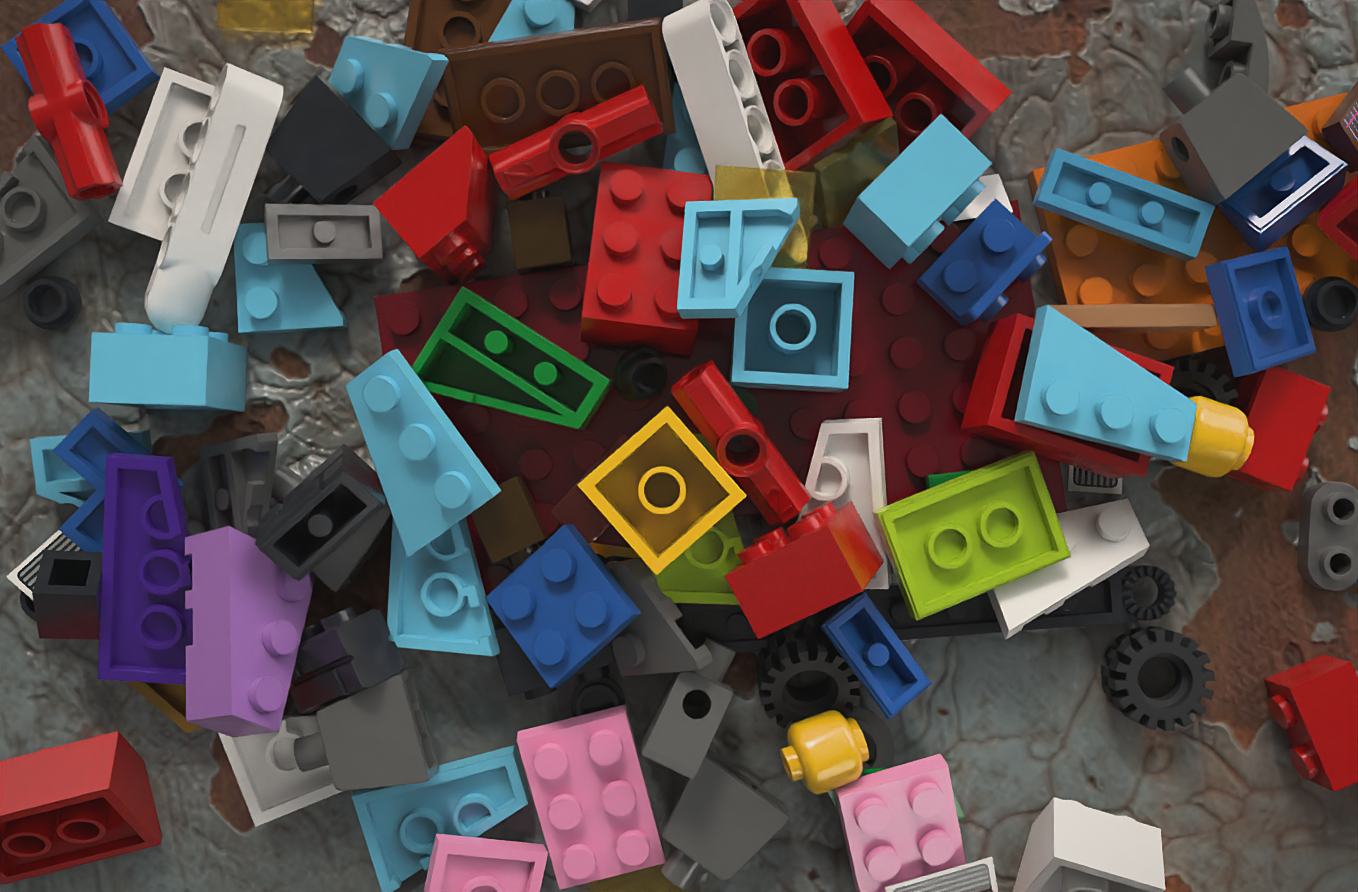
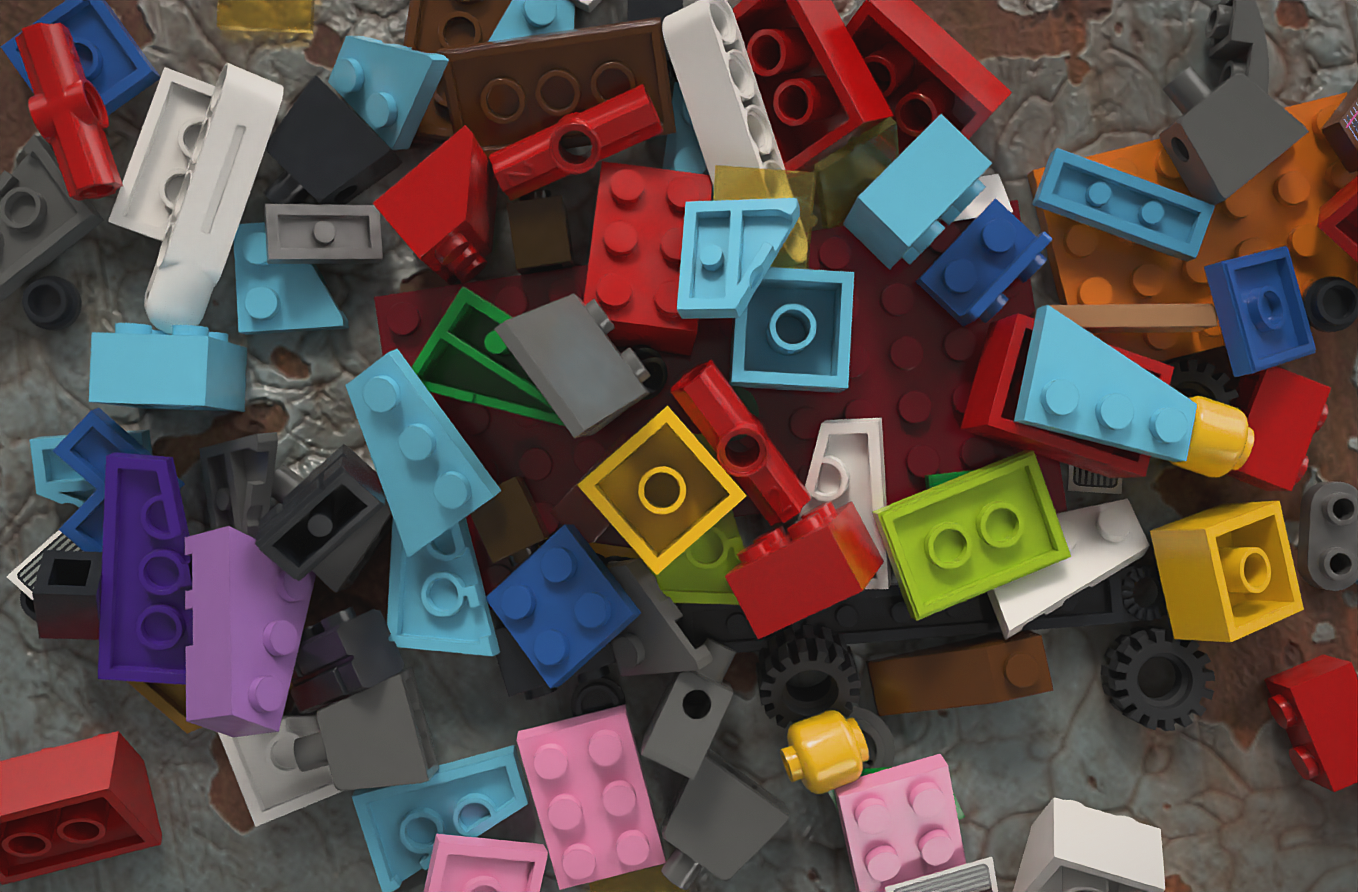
(576, 363): none -> dark grey slope
(875, 654): blue slope -> none
(961, 674): none -> reddish brown slope
(1227, 571): none -> yellow brick
(1284, 193): blue slope -> none

